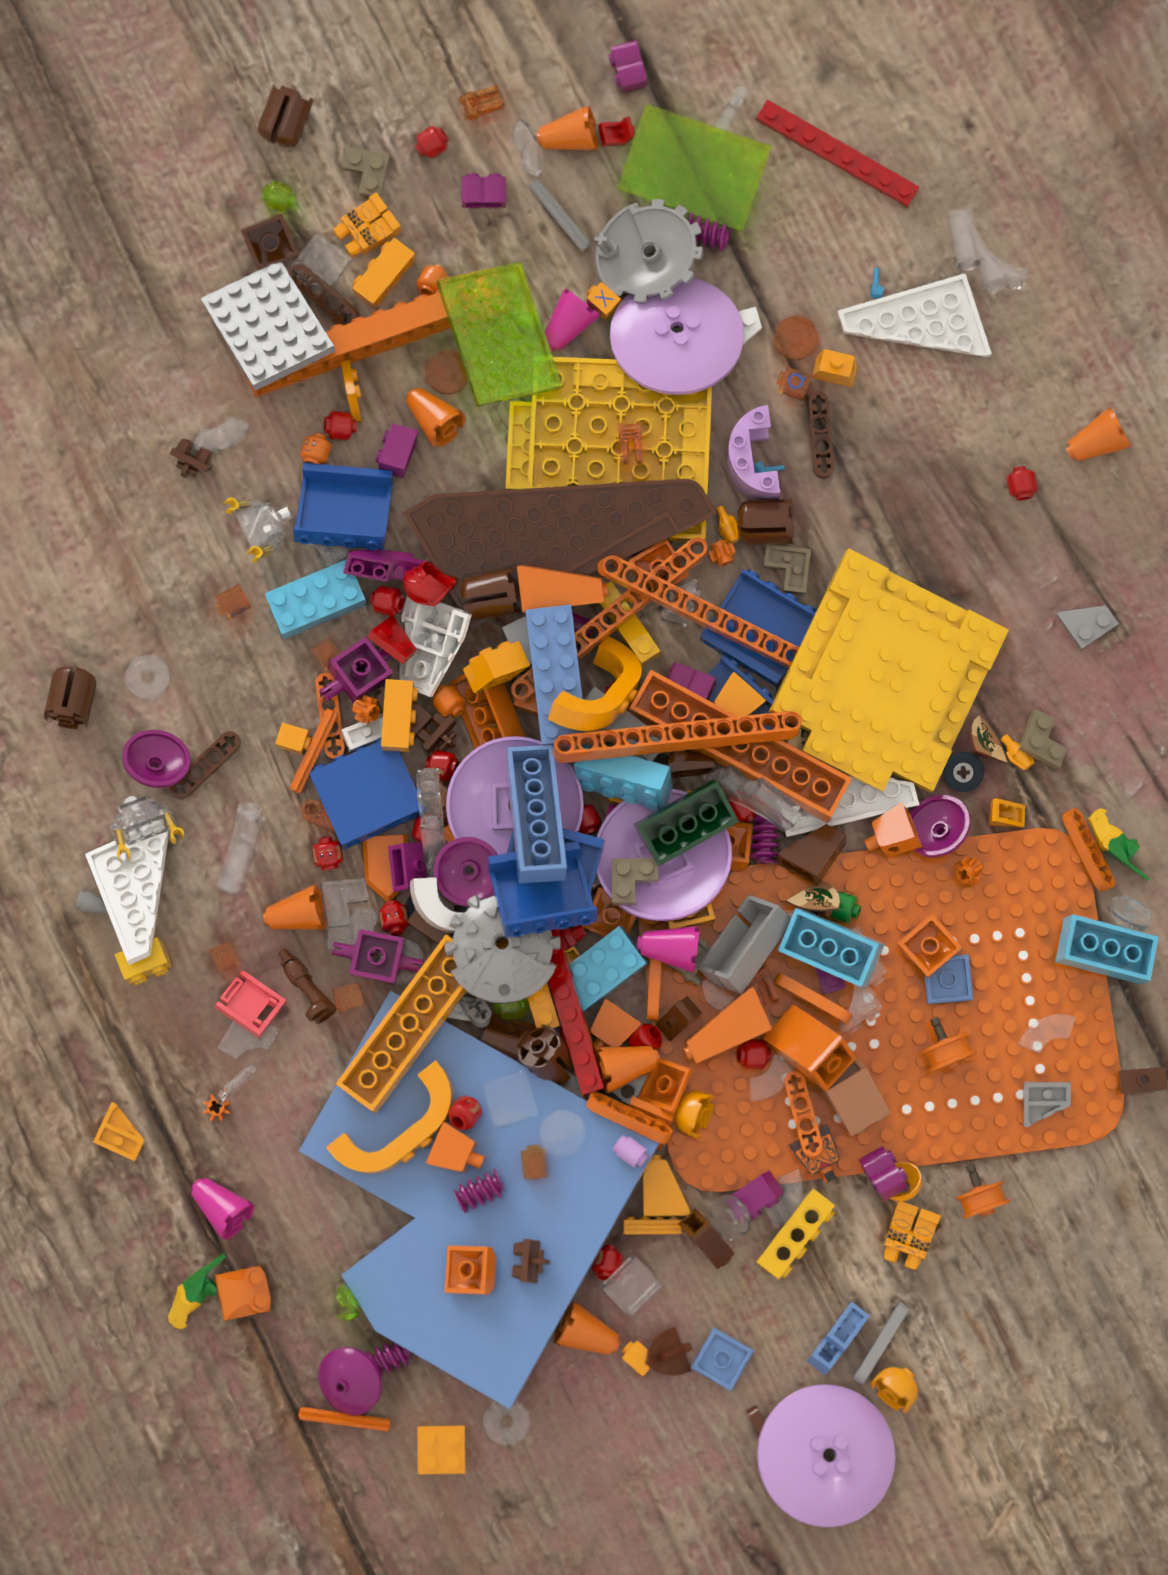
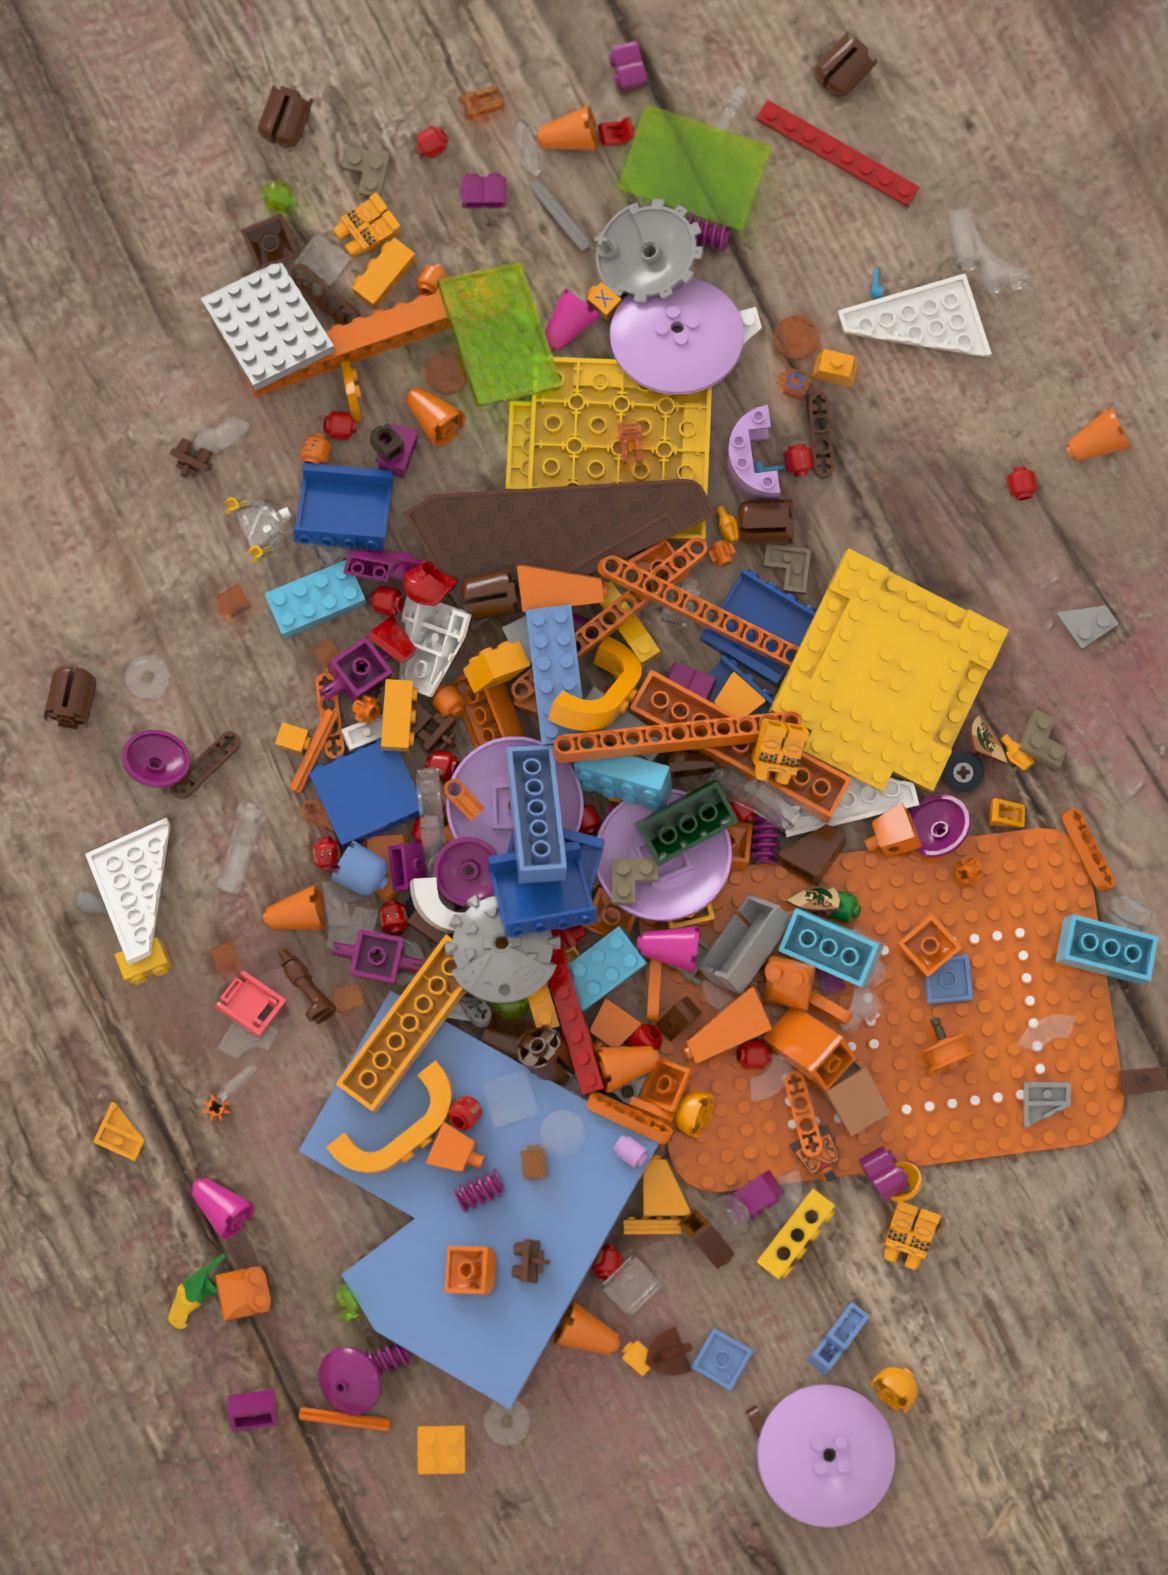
(142, 820): clear torso -> none
(253, 1410): none -> magenta brick
(361, 870): none -> medium blue cylinder
(390, 450): none -> dark brown brick
(464, 801): none -> orange piece
(779, 750): none -> light orange hips
(789, 982): none -> orange slope
(798, 459): none -> red head
(844, 66): none -> reddish brown cylinder
(880, 1343): light grey beam -> none
(982, 1197): orange wheel -> none
(1114, 841): animal -> none

